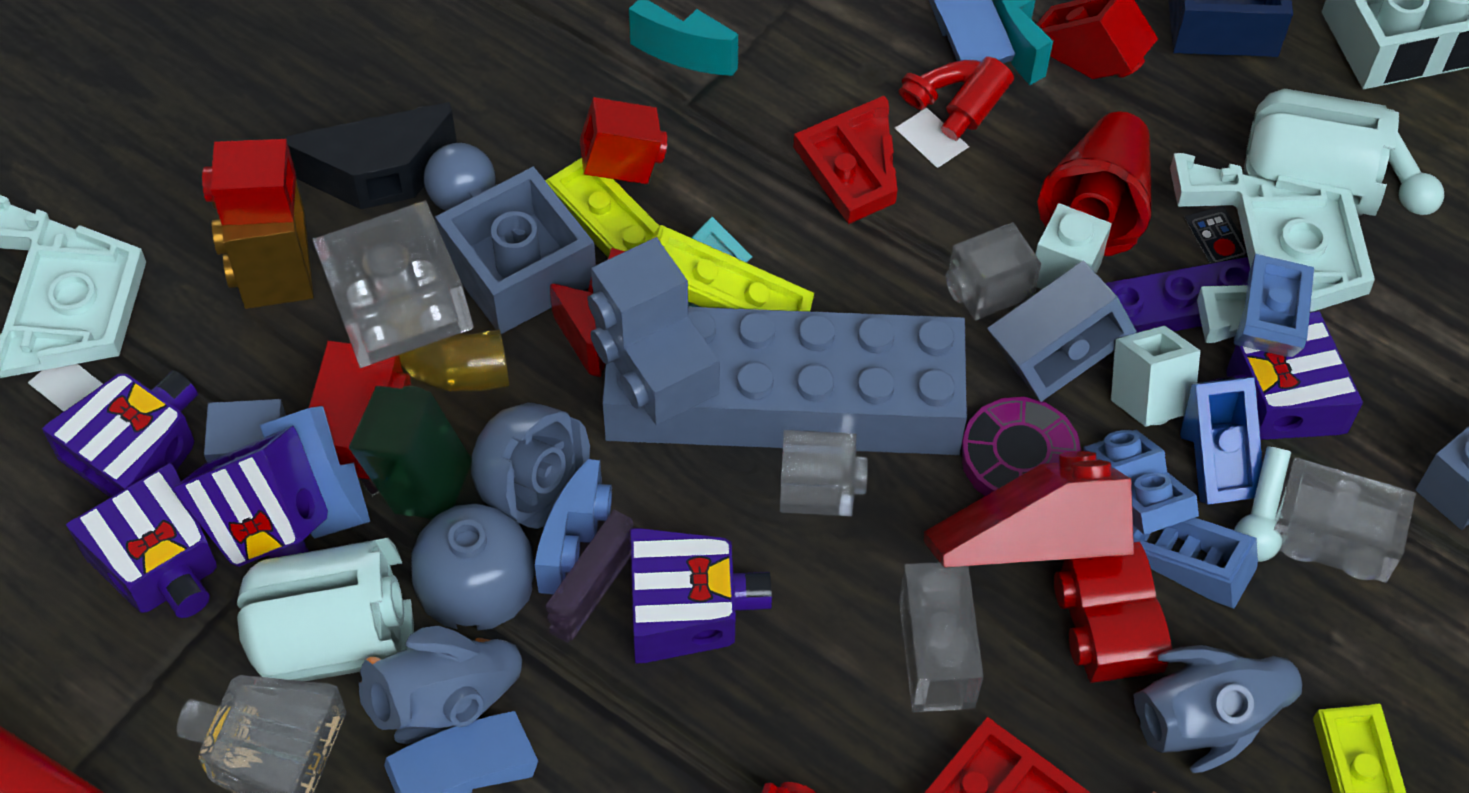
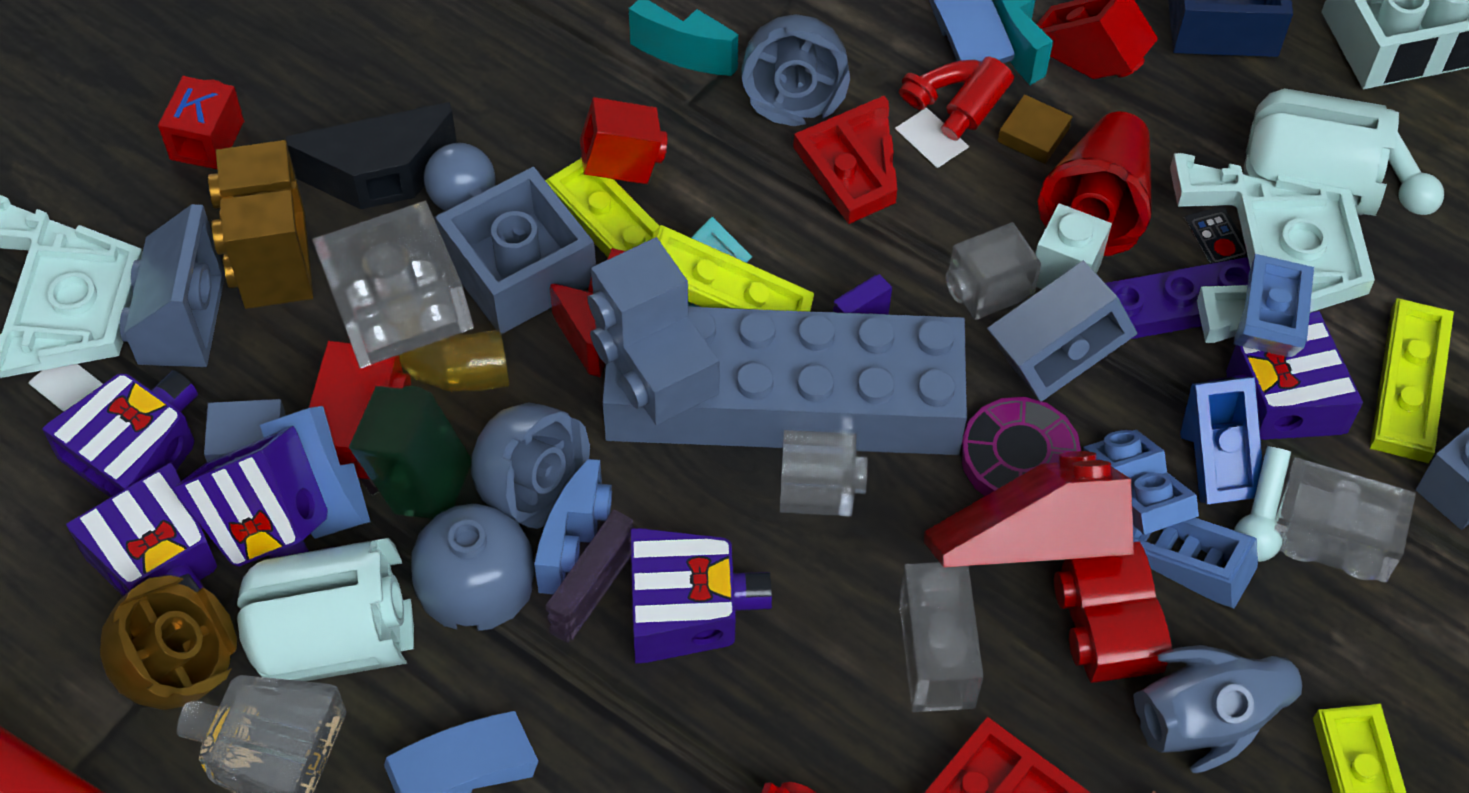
(167, 643): none -> pearl gold cylinder
(175, 293): none -> sand blue slope
(200, 121): none -> red brick
(251, 182): red brick -> none
(436, 682): sand blue animal -> none
(795, 70): none -> sand blue cylinder
(867, 298): none -> dark purple tile
(1035, 129): none -> pearl gold tile
(1154, 375): light aqua brick -> none
(1412, 380): none -> neon yellow tile

